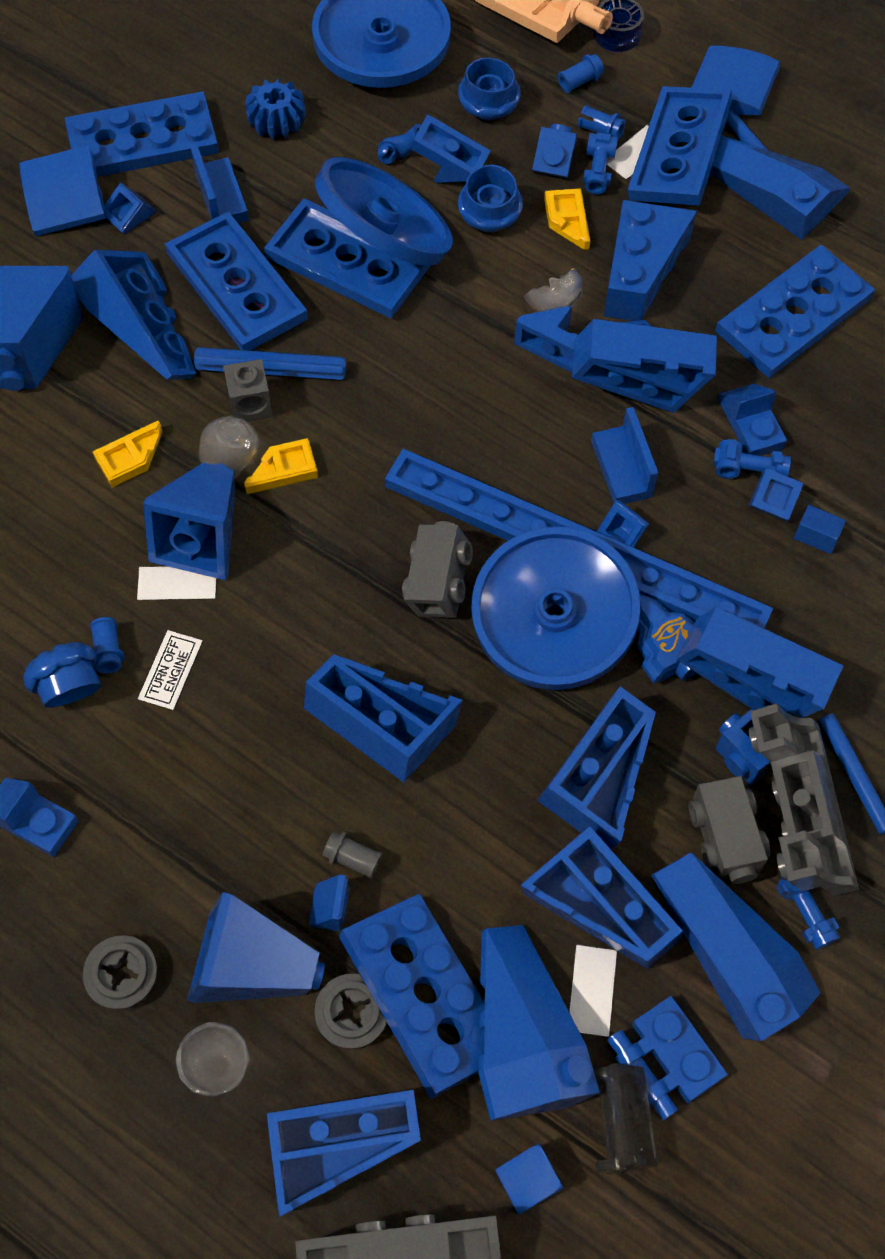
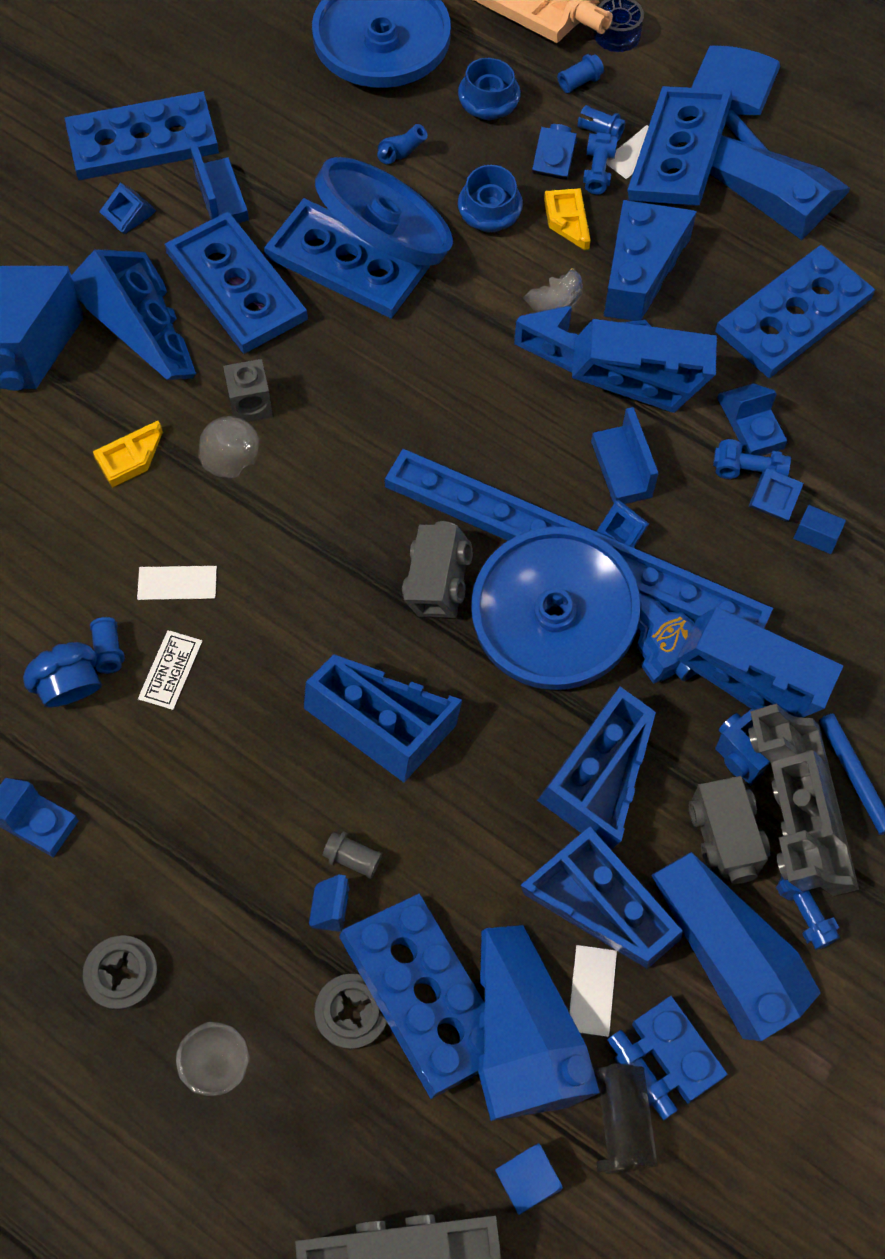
(62, 190): blue slope -> none
(193, 521): blue slope -> none
(250, 957): blue slope -> none
(274, 363): blue axle -> none
(275, 108): blue gear -> none
(283, 466): yellow tile -> none
(336, 1141): blue wedge -> none
(448, 149): blue slope -> none

